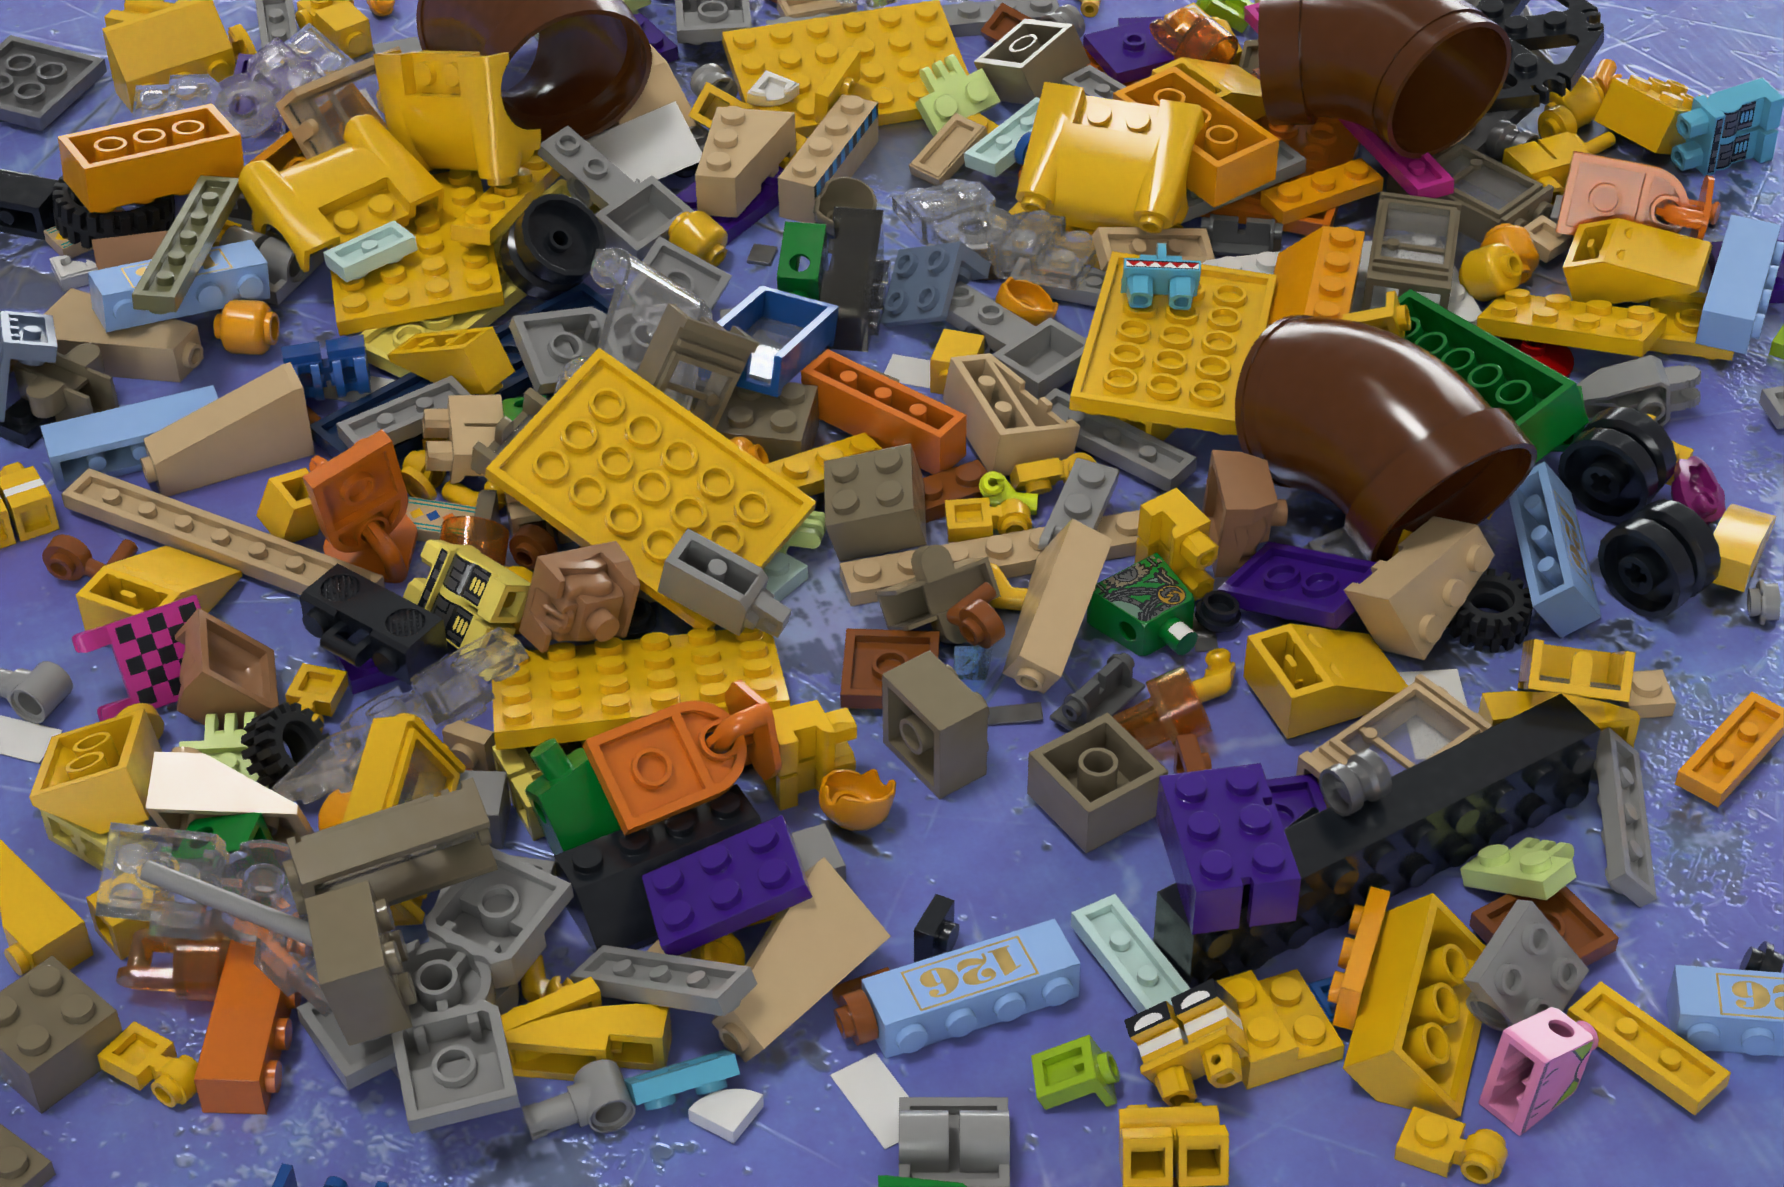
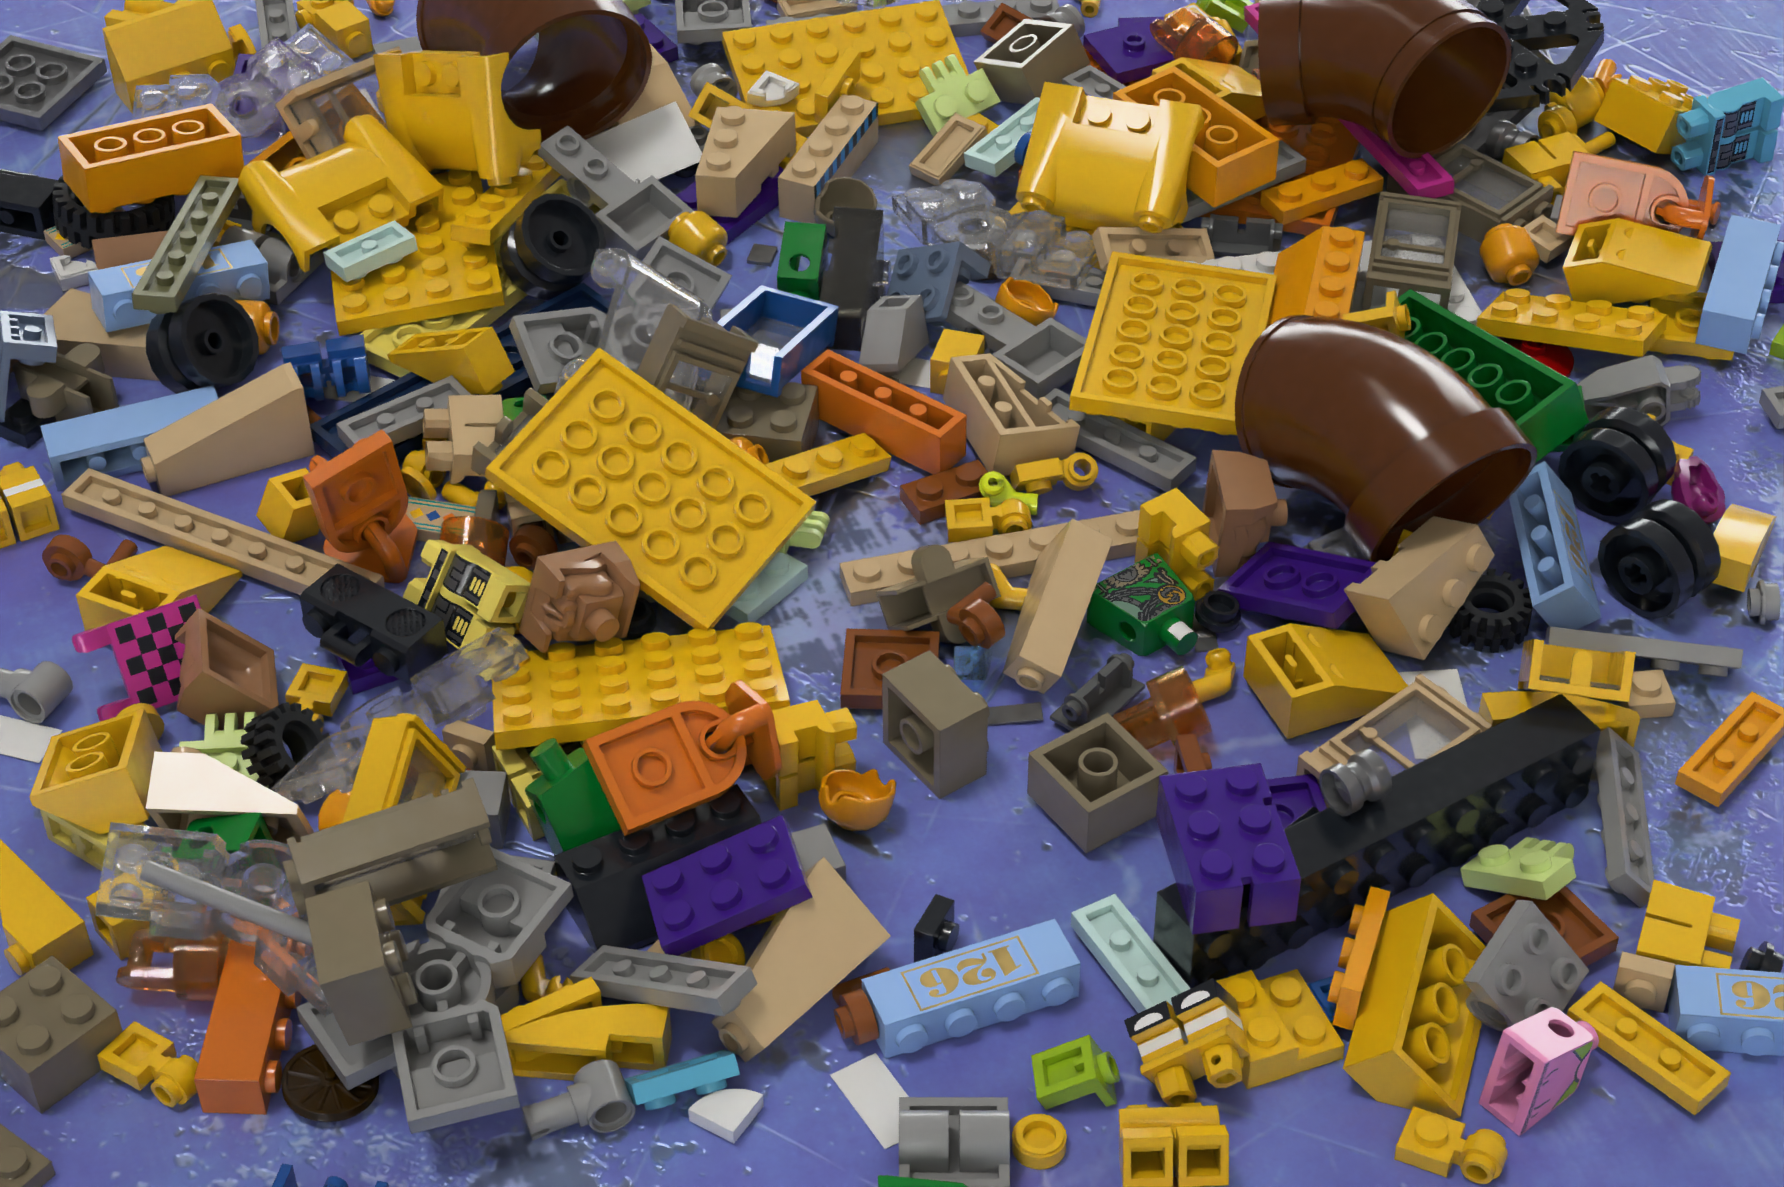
(202, 344): none -> black wheel
(318, 1093): none -> dark brown wheel
(721, 586): light grey hinge -> none
(874, 502): dark tan brick -> none
(893, 333): none -> light grey slope
(1039, 1141): none -> yellow tile
(1082, 498): light grey hinge -> none
(1160, 276): medium azure hips -> none
(1490, 271): yellow head -> none
(1644, 981): none -> tan plate
(1663, 653): none -> light grey plate
(1680, 926): none -> yellow hips

